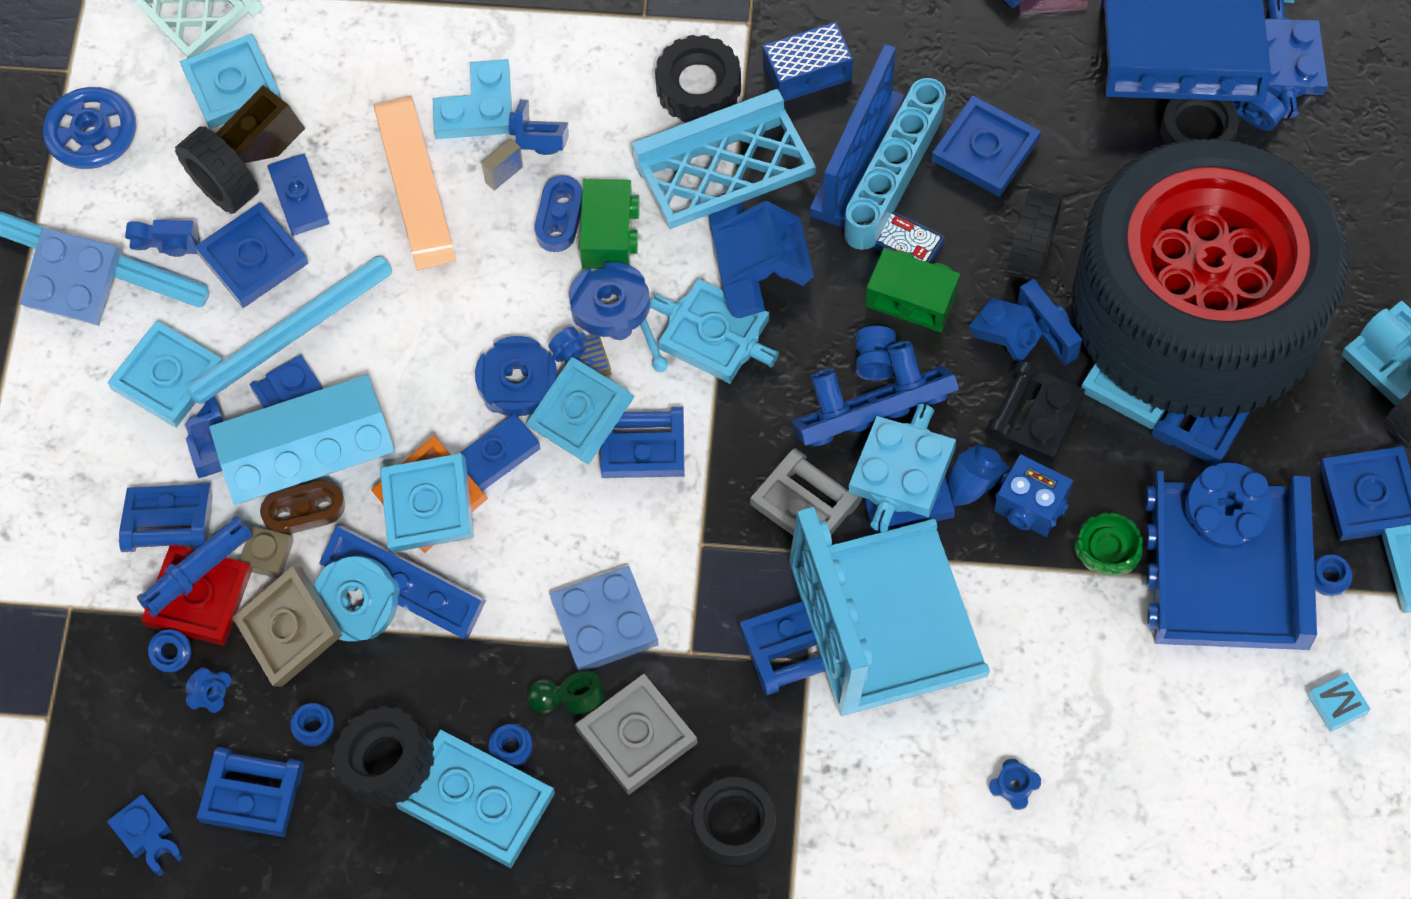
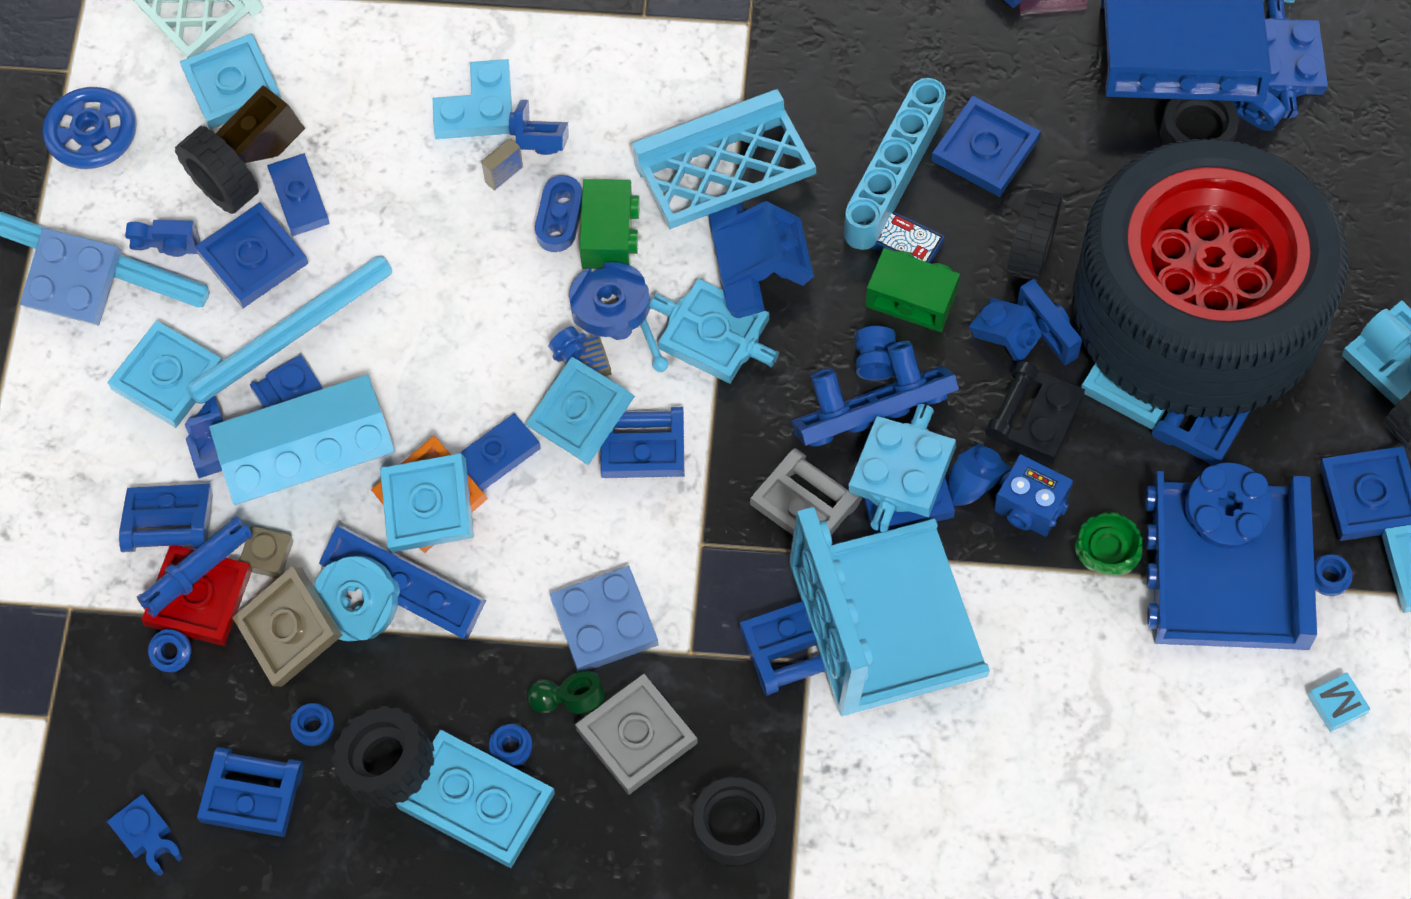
(200, 683): blue plate -> none
(302, 505): reddish brown plate -> none
(414, 183): light nougat beam -> none
(509, 354): blue plate -> none
(697, 51): black tyre -> none
(808, 61): blue panel -> none
(859, 141): blue fence -> none
(1015, 771): blue plate -> none

